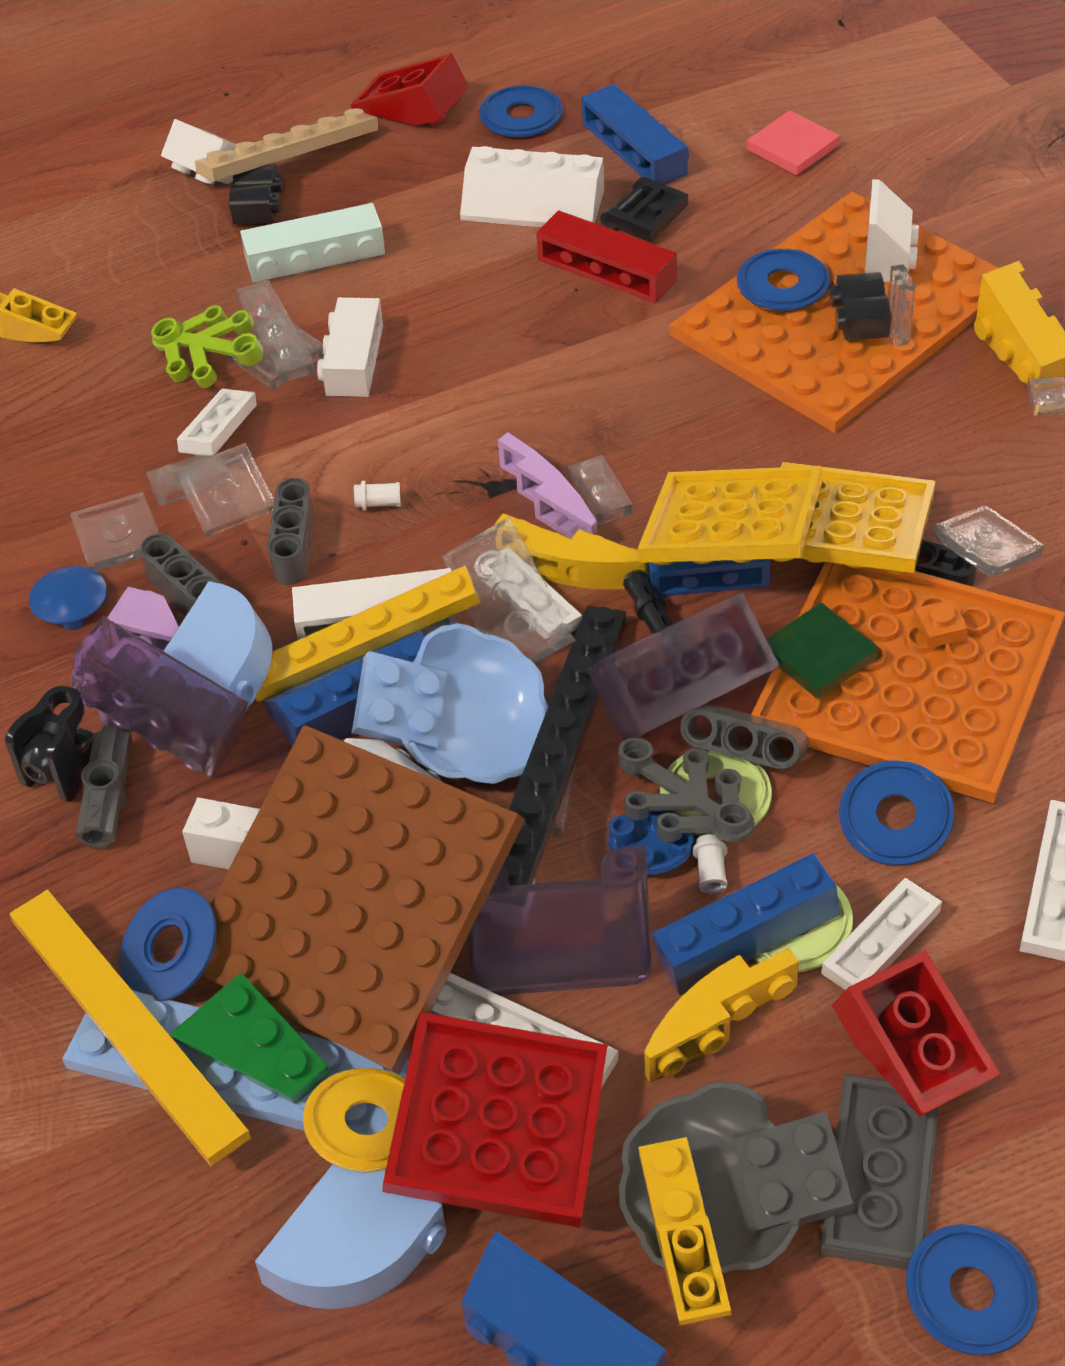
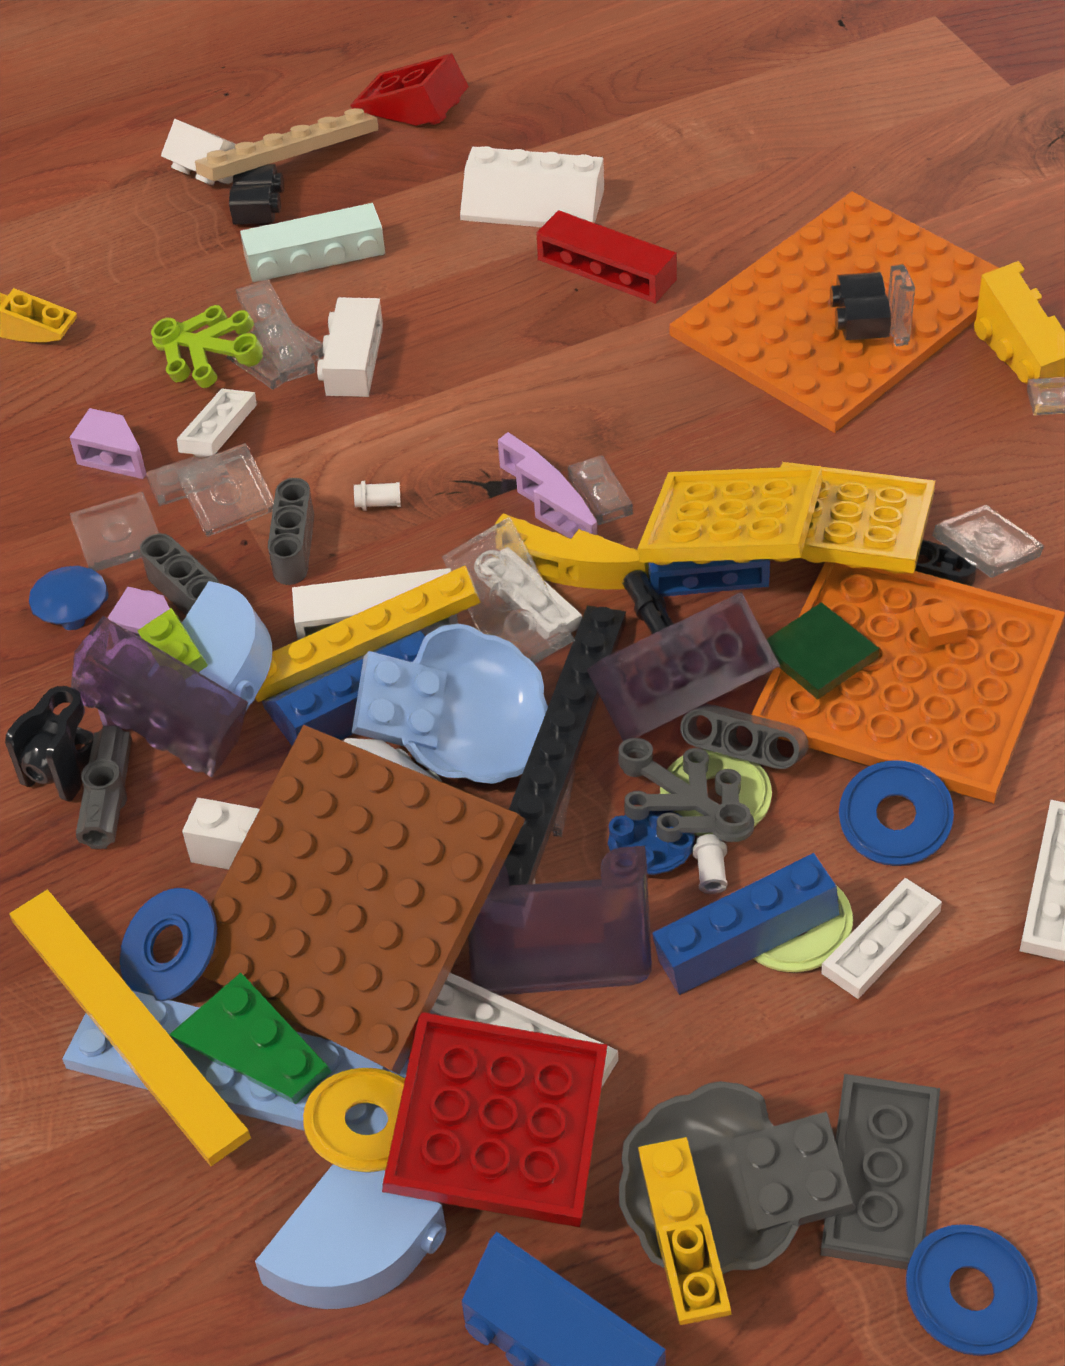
(107, 444): none -> lavender slope
(170, 636): none -> lime plate
(496, 119): blue piece -> none
(634, 135): blue brick -> none
(650, 216): black plate -> none
(703, 1014): yellow slope -> none
(793, 142): coral tile -> none
(810, 288): blue piece -> none
(889, 232): white slope -> none
(915, 1034): red slope -> none

